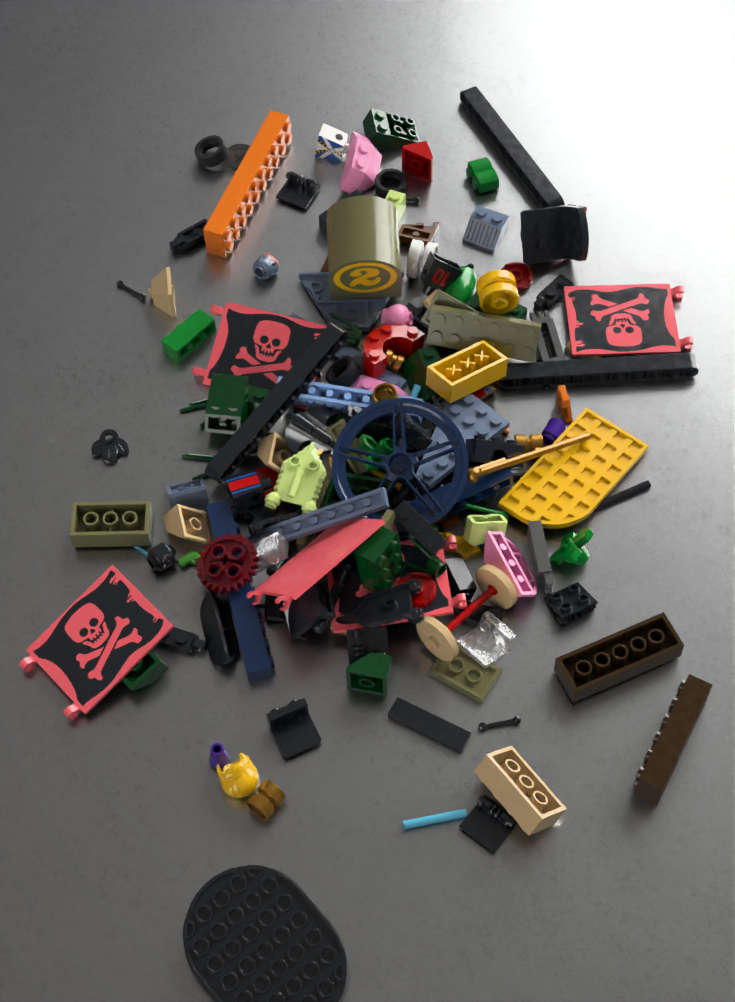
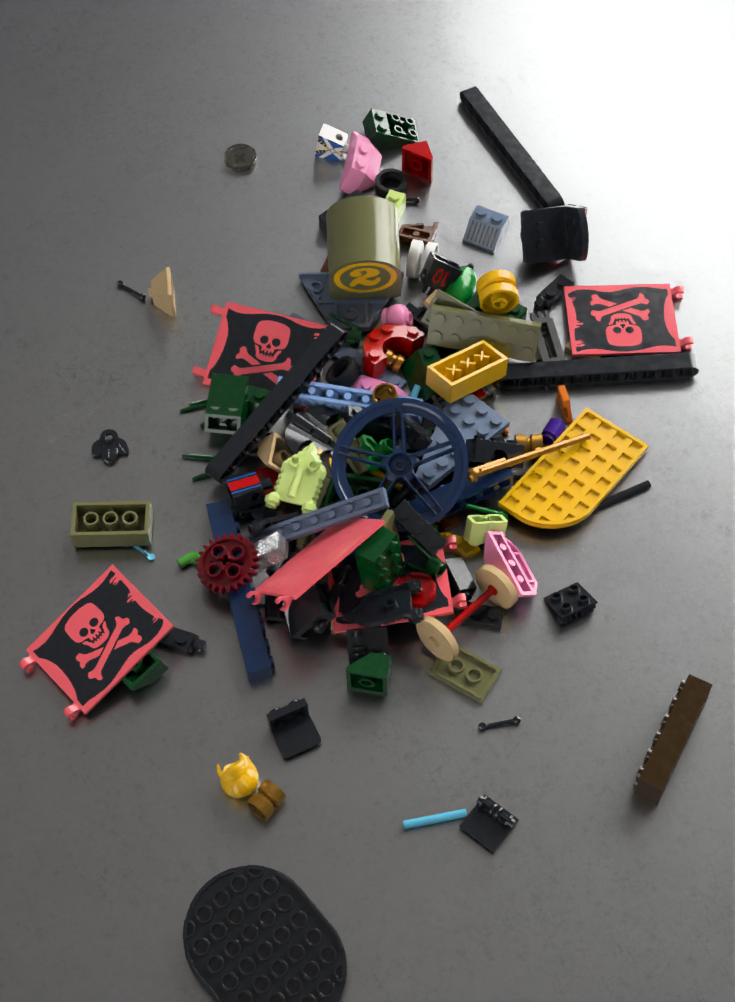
(161, 556): black head -> none
(188, 237): black hinge -> none
(188, 335): green brick -> none
(188, 493): sand blue slope -> none
(188, 524): tan slope -> none
(208, 143): black tyre -> none
(218, 629): black brick -> none
(218, 755): dark purple cone -> none
(247, 184): orange brick -> none
(265, 266): sand blue head -> none
(298, 190): black hinge -> none
(429, 724): black tile -> none
(483, 175): green brick -> none
(488, 640): clear bracket -> none
(520, 790): tan brick -> none
(521, 273): red tile -> none
(540, 555): dark grey hinge -> none
(573, 548): green plant -> none
(618, 657): dark brown brick -> none

